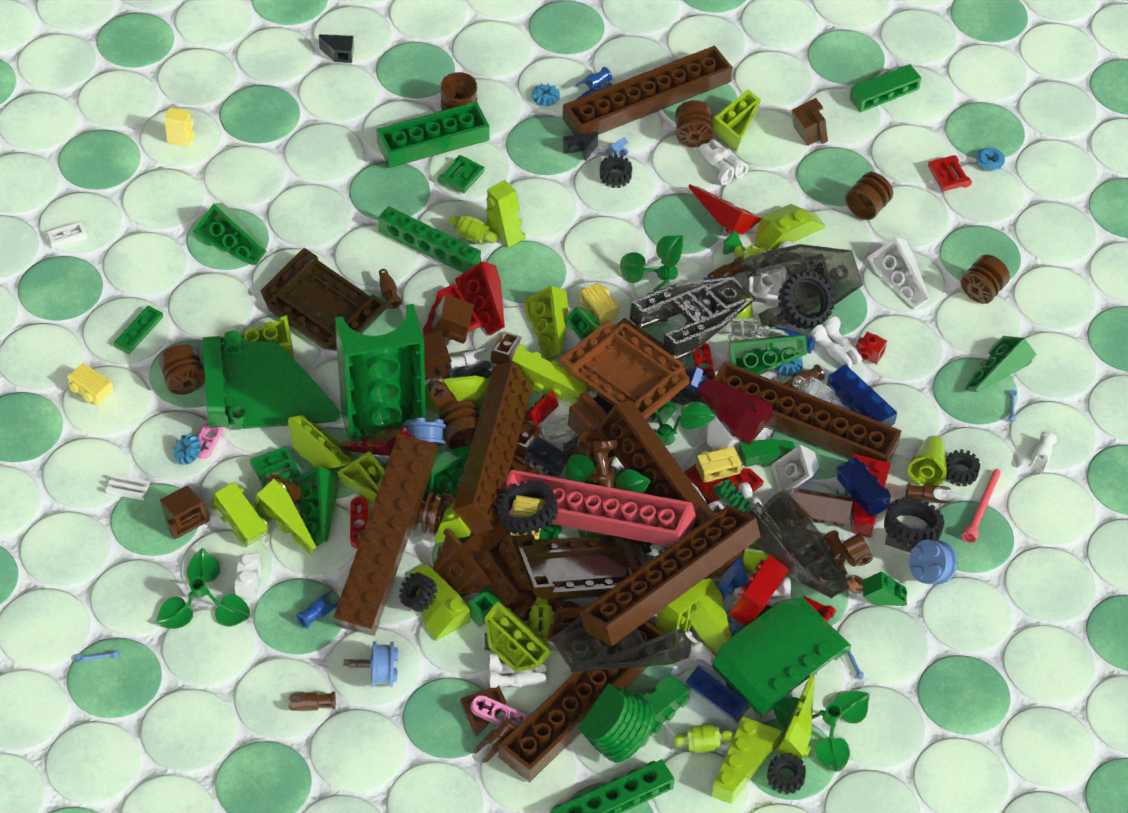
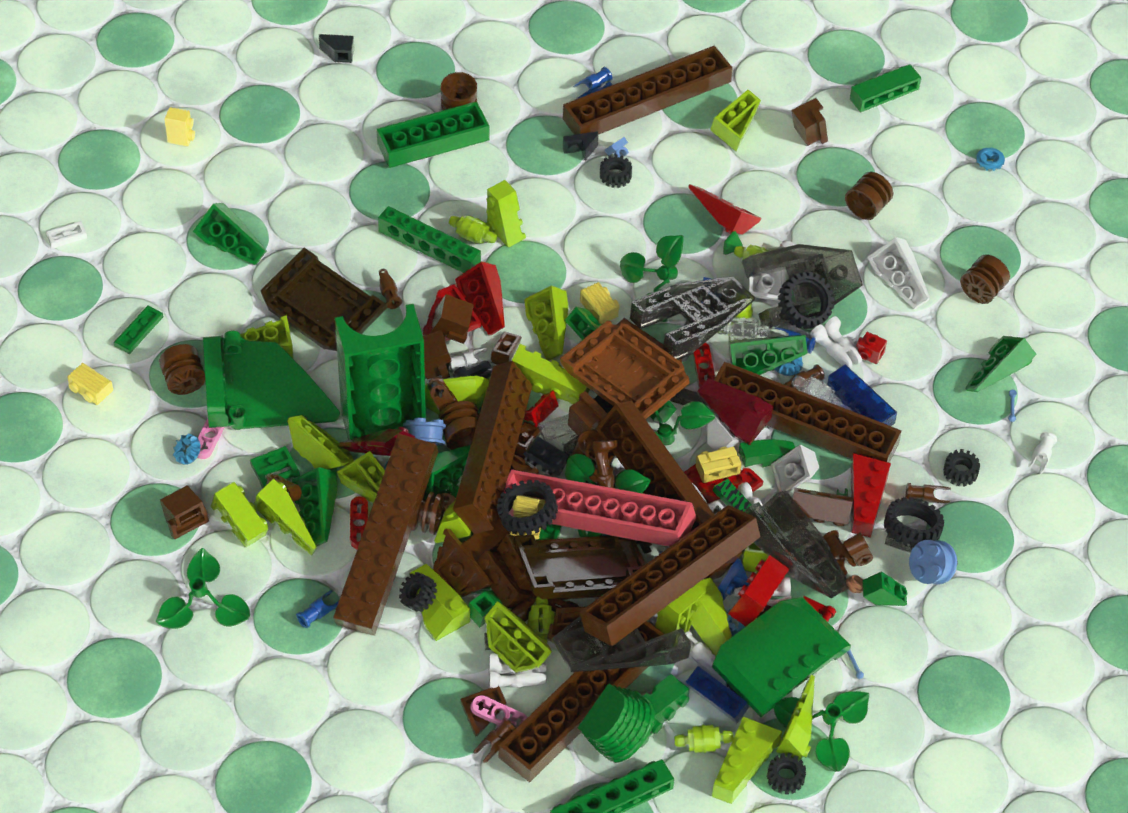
(80, 658): medium blue hinge -> none
(128, 484): white tile -> none
(248, 575): white piece -> none
(312, 701): reddish brown piece -> none
(380, 664): medium blue wheel -> none
(464, 177): green plate -> none
(545, 100): dark azure gear -> none
(694, 123): reddish brown wheel -> none
(696, 378): blue slope -> none
(718, 156): white piece -> none
(728, 270): reddish brown piece -> none
(787, 224): lime wedge -> none
(863, 487): clear blue brick -> none
(929, 463): lime cone -> none
(945, 176): red plate -> none
(971, 532): coral piece -> none

